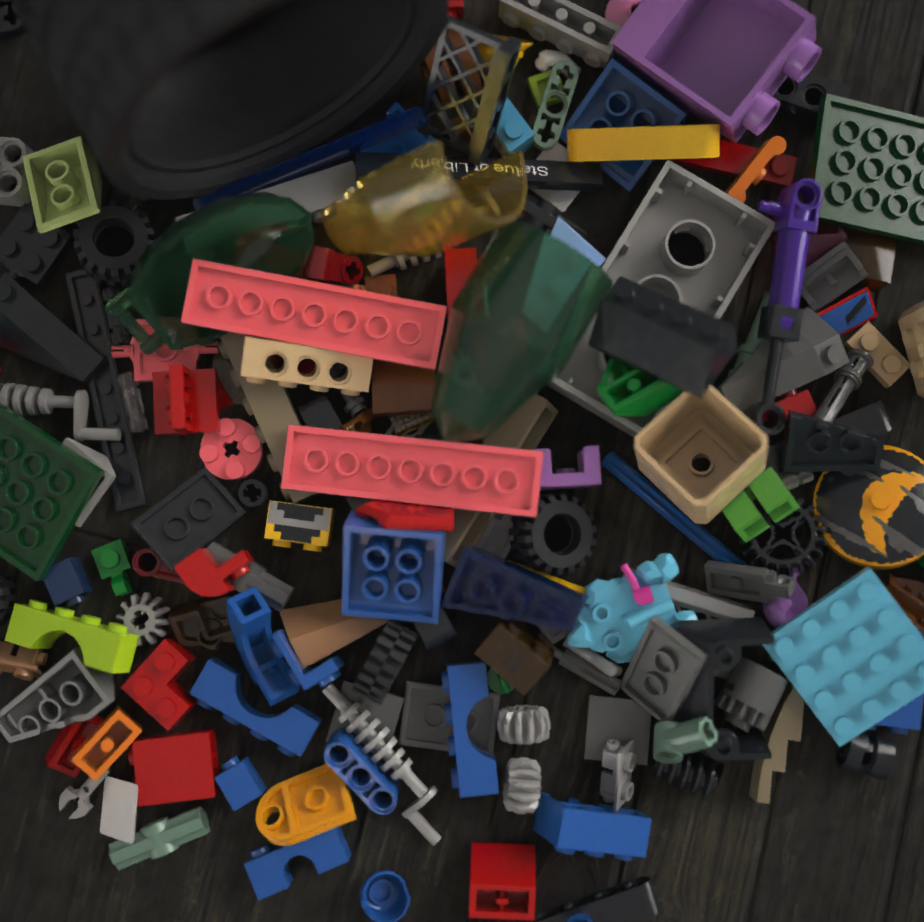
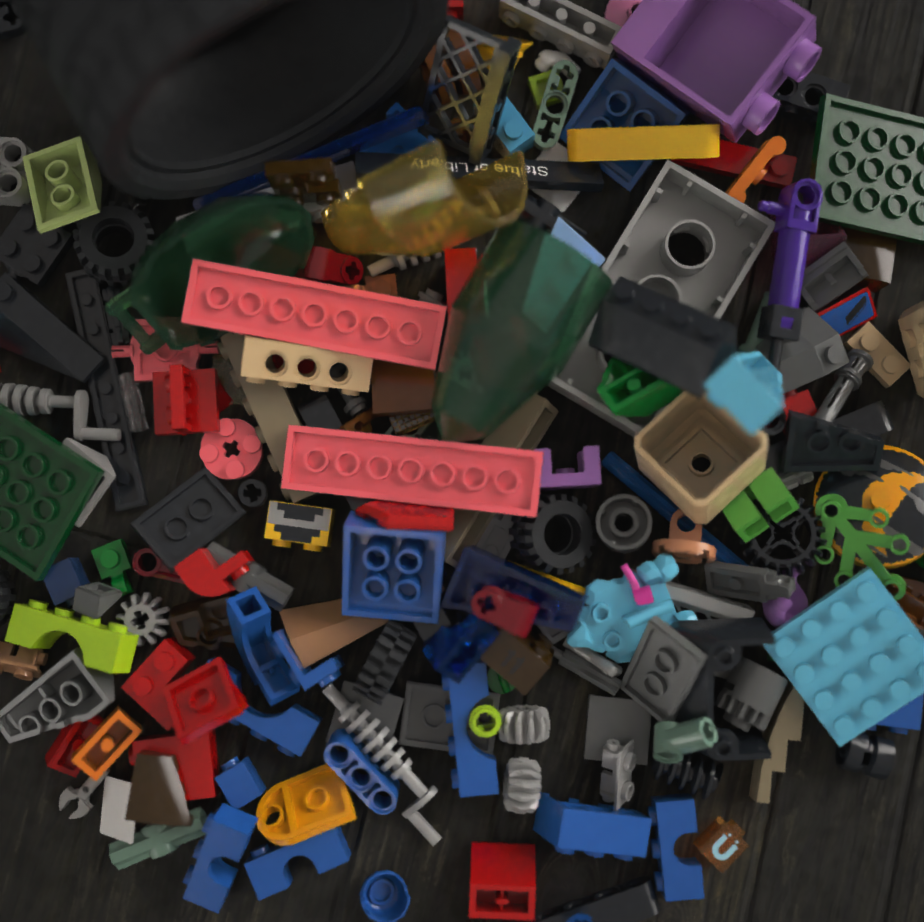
(95, 599): none -> dark grey slope
(157, 791): none -> dark brown slope
(203, 700): none -> red bracket
(211, 877): none -> blue arch
(305, 180): none -> dark brown plate
(431, 296): none -> light grey plate
(459, 648): none -> clear blue arch
(488, 728): none -> lime cone
(509, 610): none -> dark red piece
(624, 507): none -> dark grey gear
(676, 876): none -> blue arch
(684, 546): none -> nougat tile
(721, 843): none -> clear orange brick
(747, 389): none -> medium azure wedge
(857, 540): none -> bright green plant

